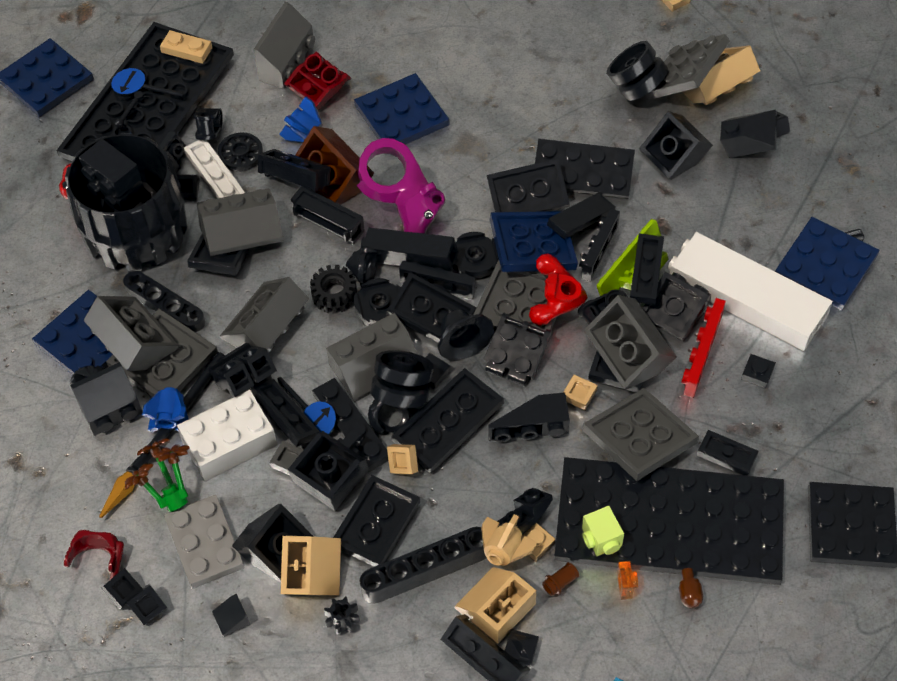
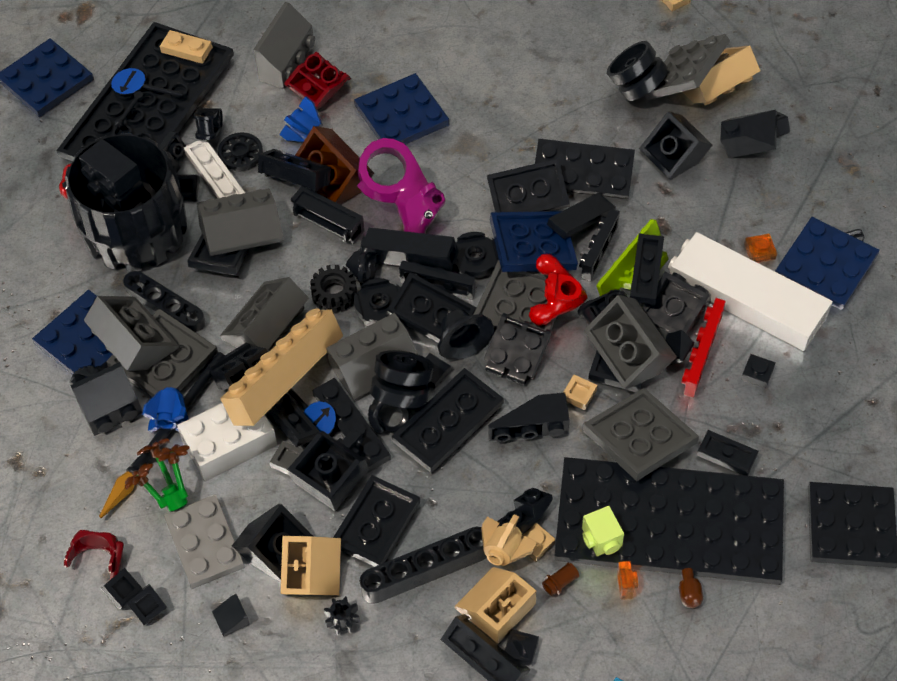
(281, 367): none -> tan brick
(402, 459): tan plate -> none
(680, 345): none -> black slope
(760, 248): none -> clear orange plate

